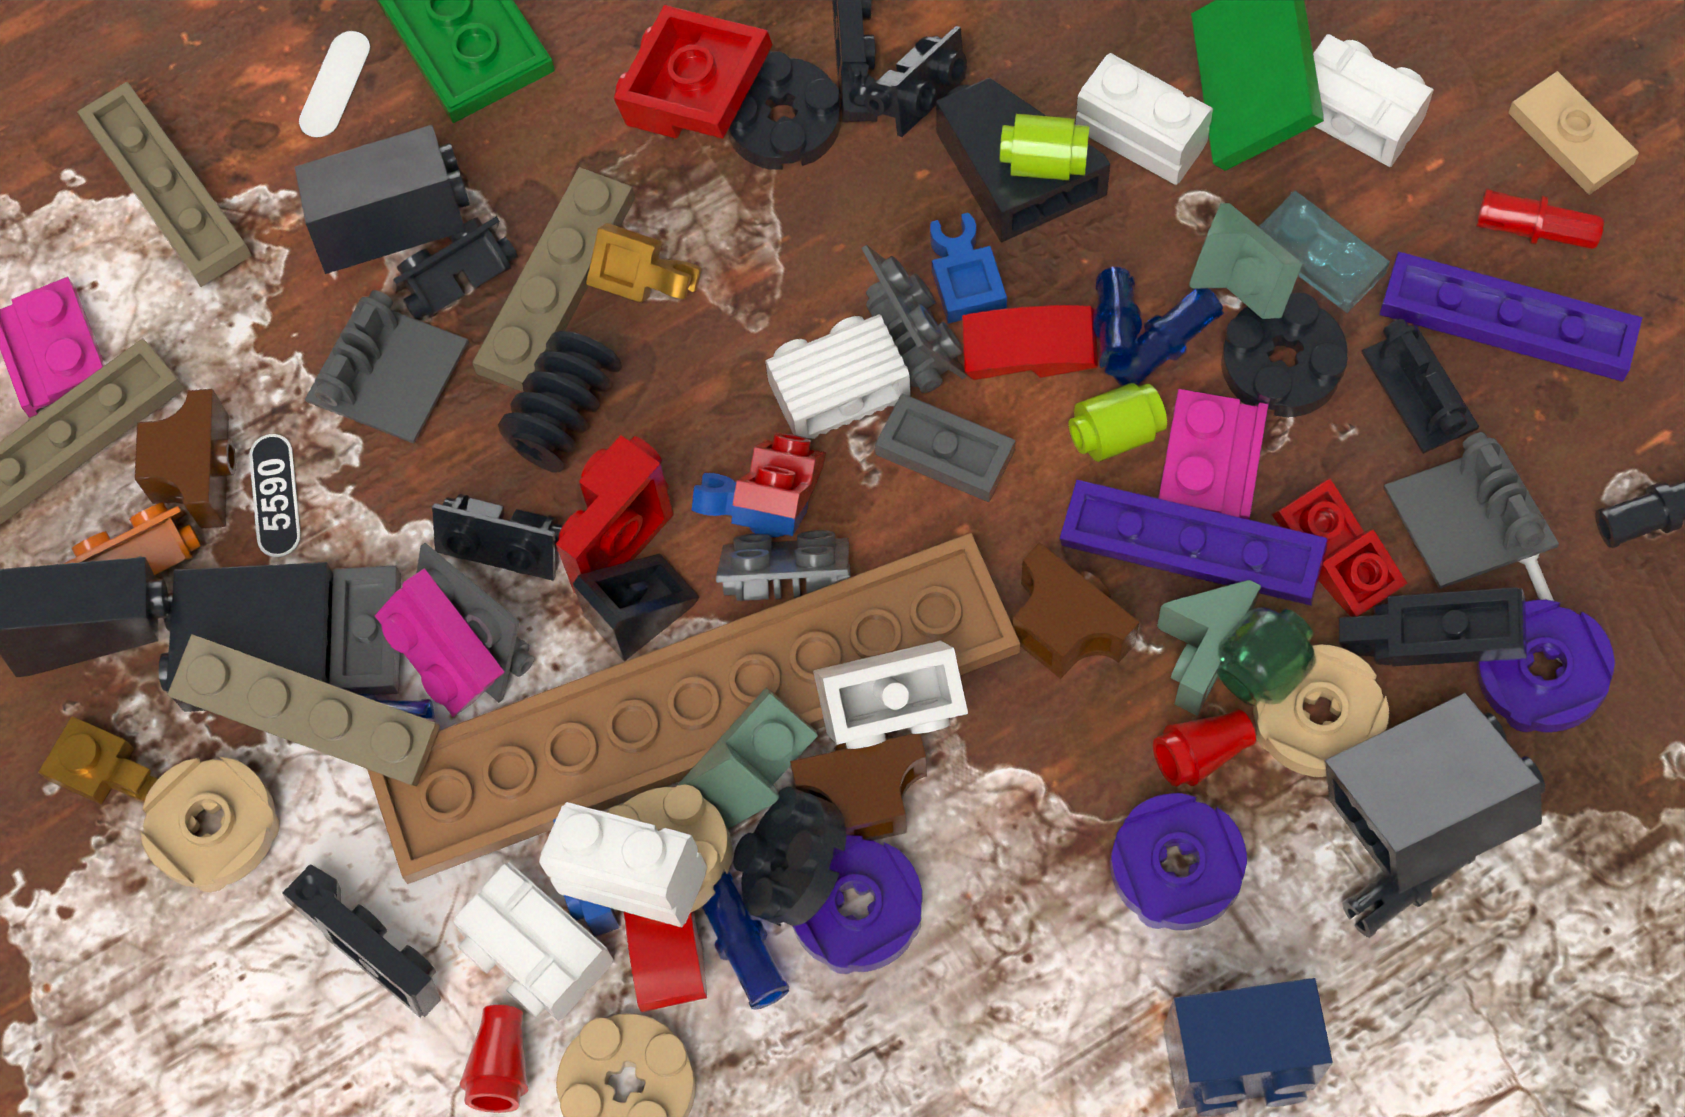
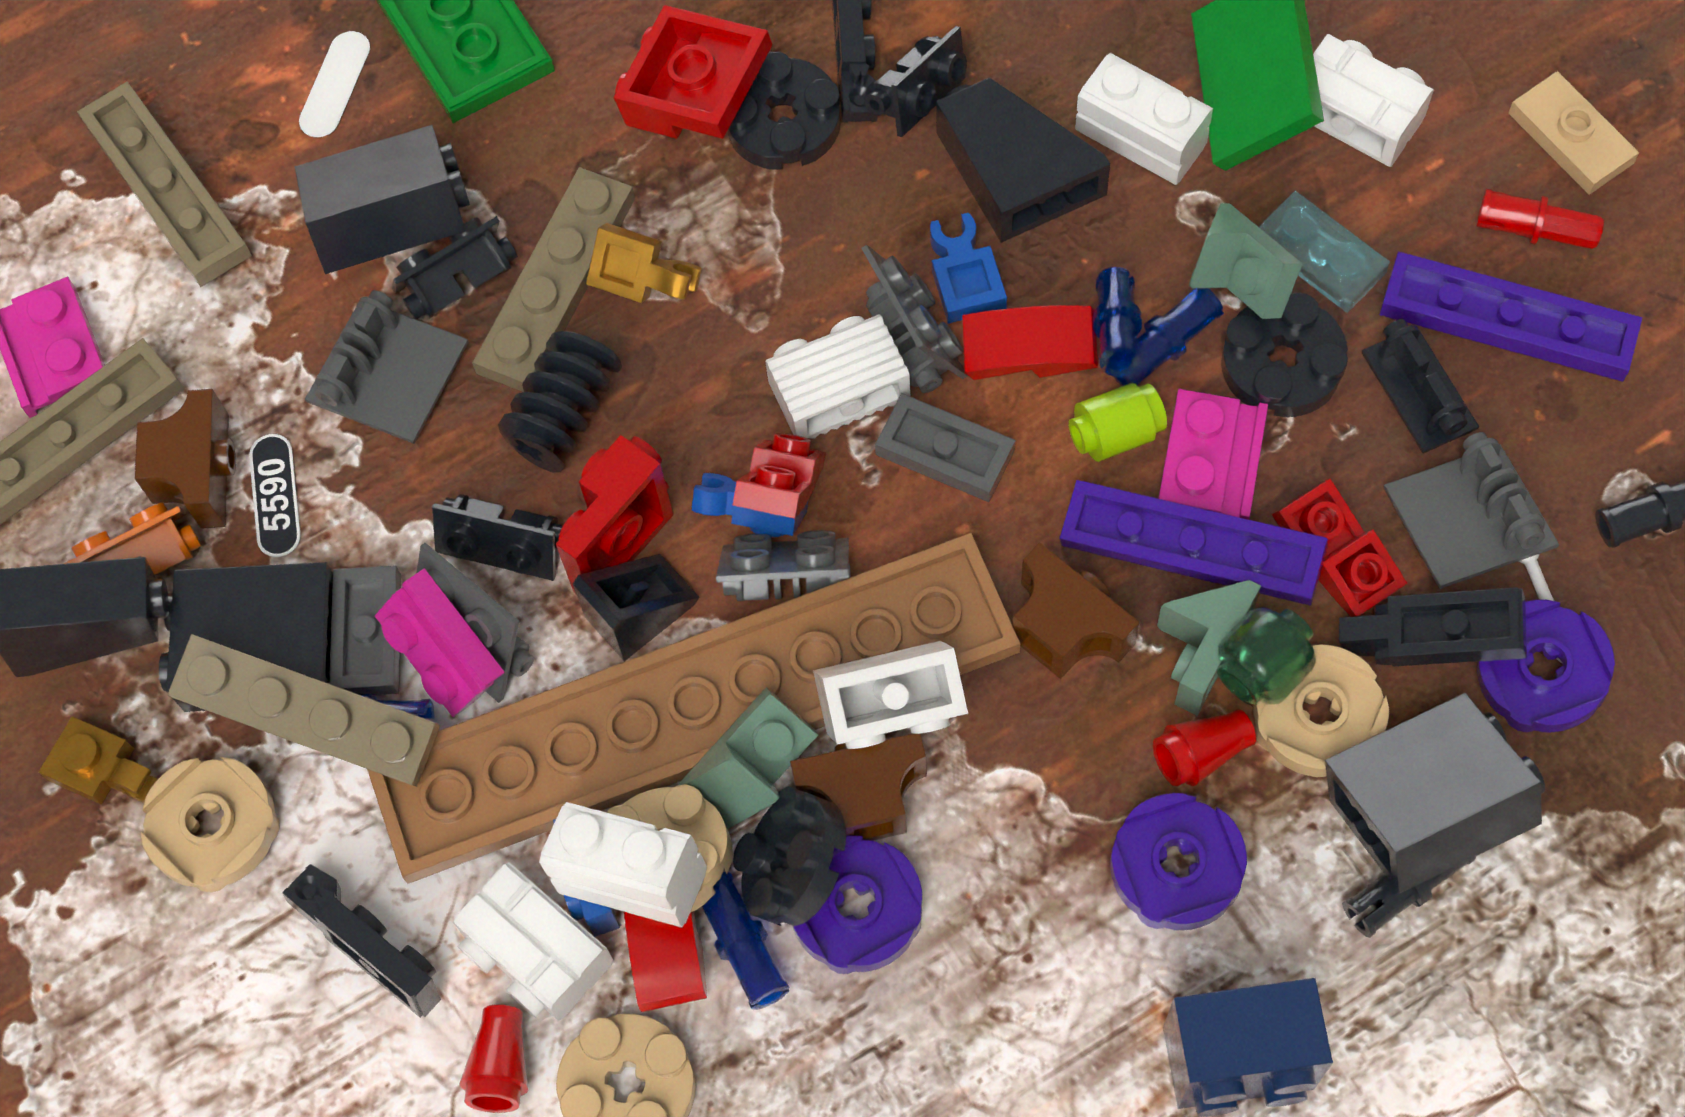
(1044, 147): lime brick -> none

